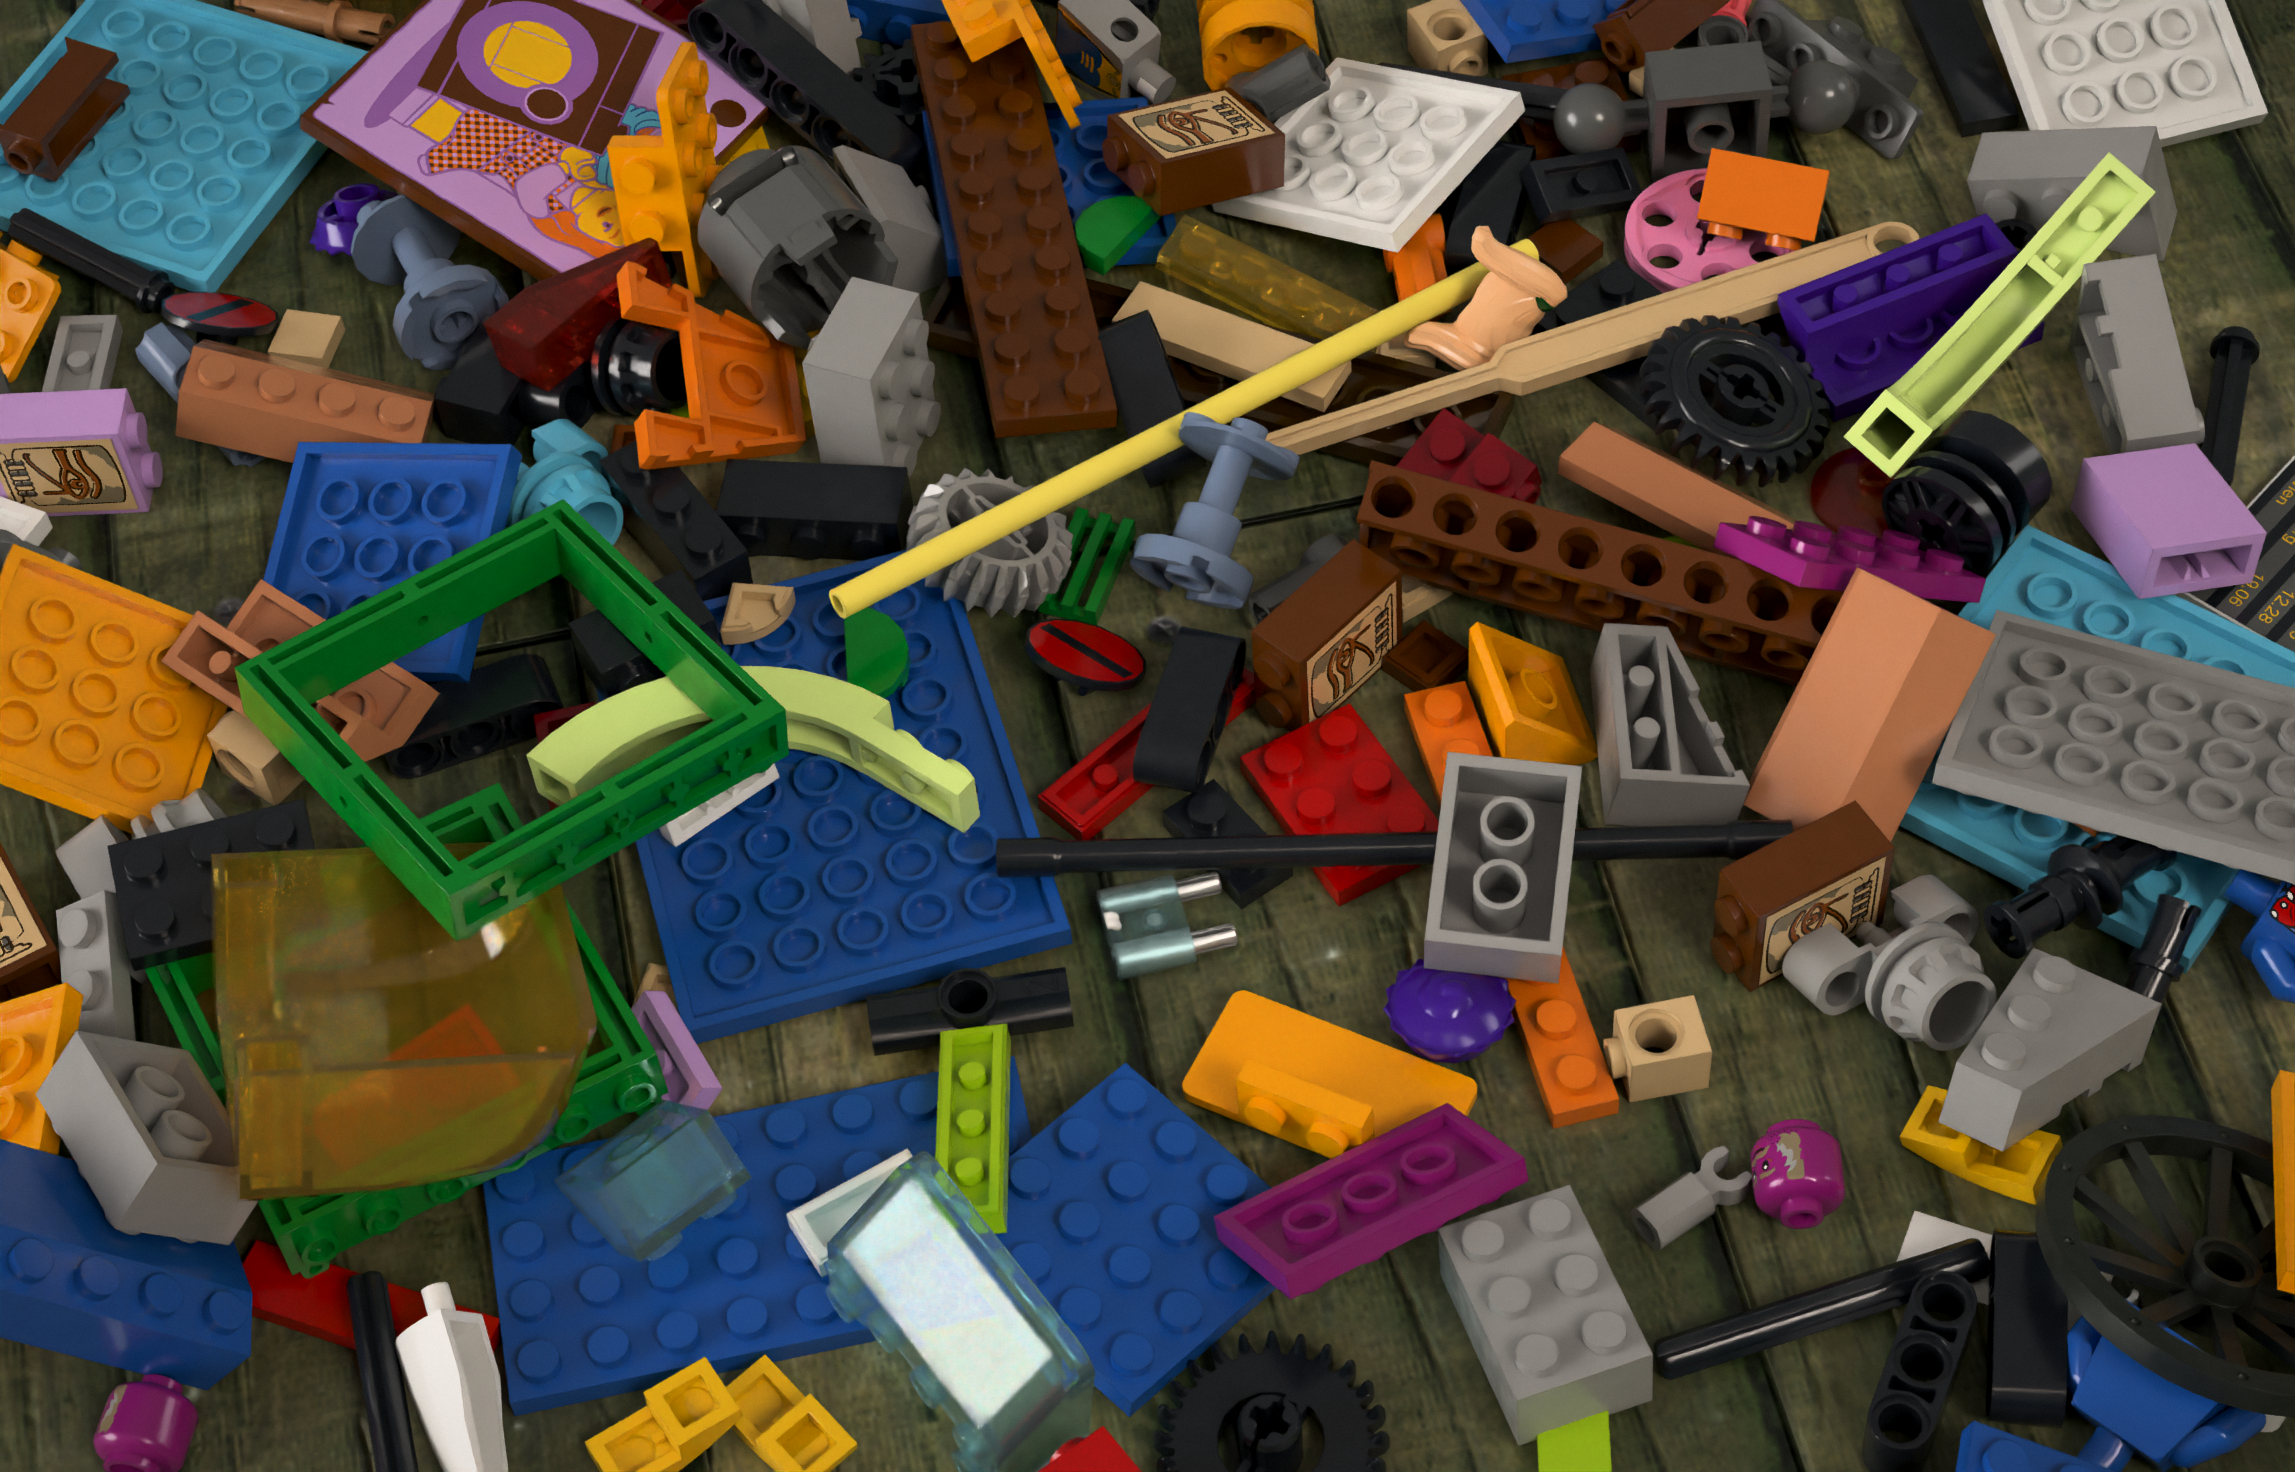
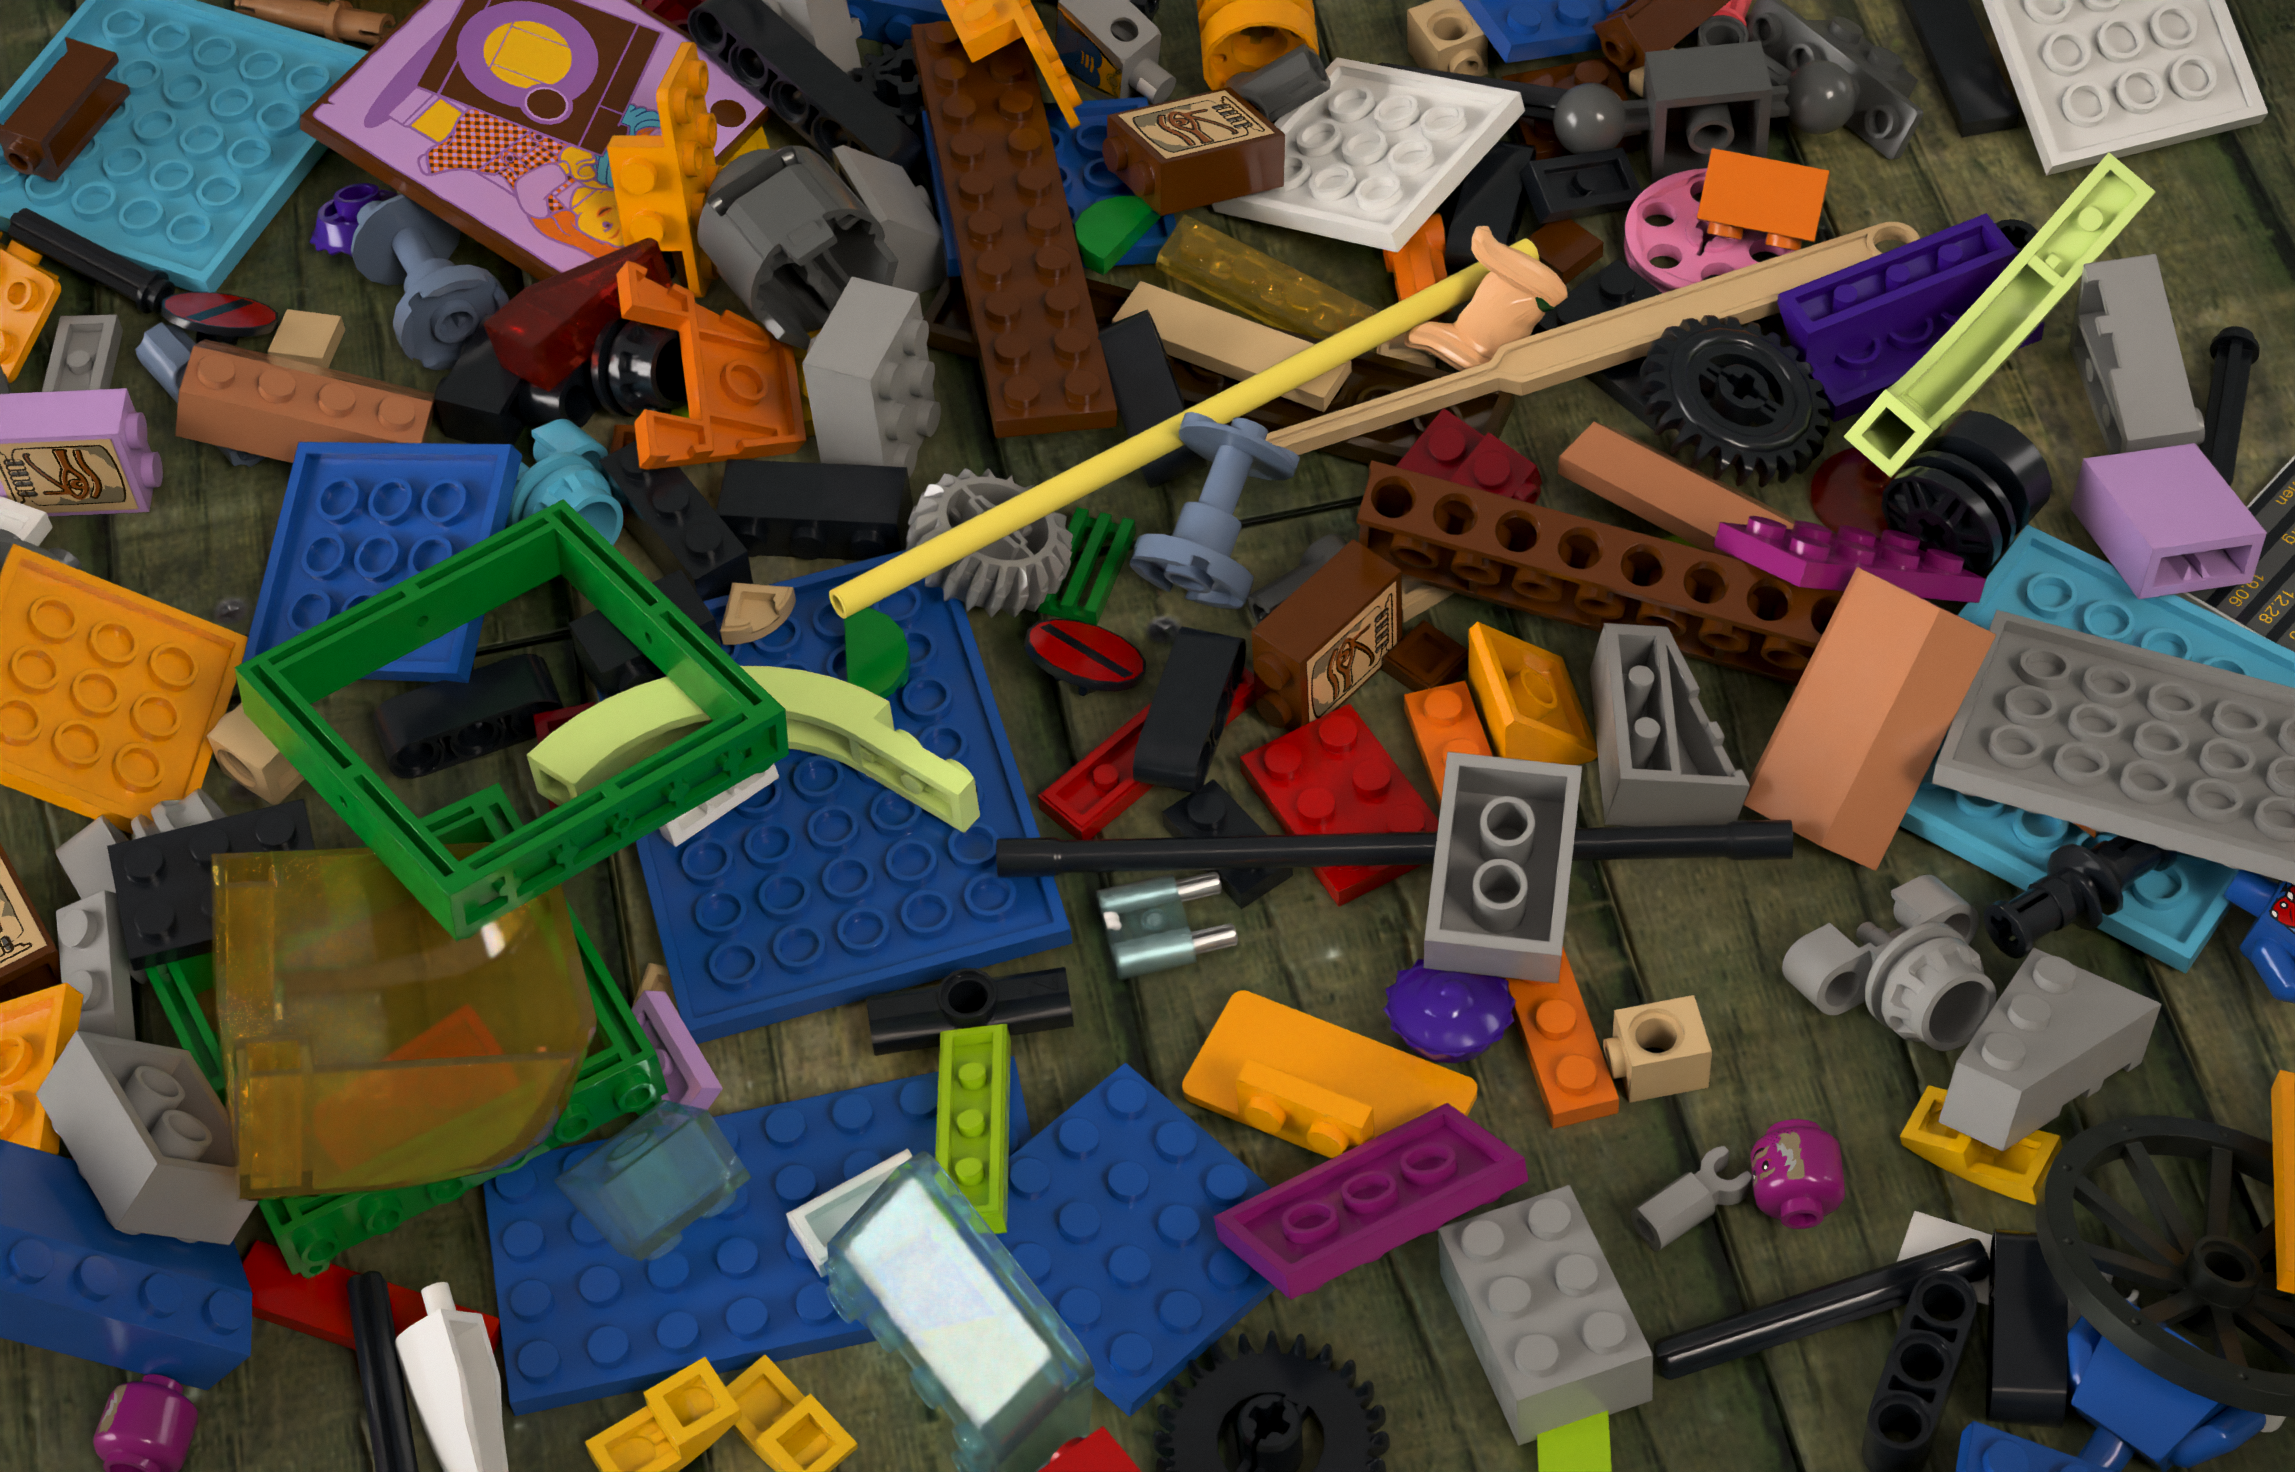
(367, 714): nougat slope -> none
(1810, 878): reddish brown brick -> none
(2038, 170): light grey wedge -> none
(2159, 957): black pin -> none

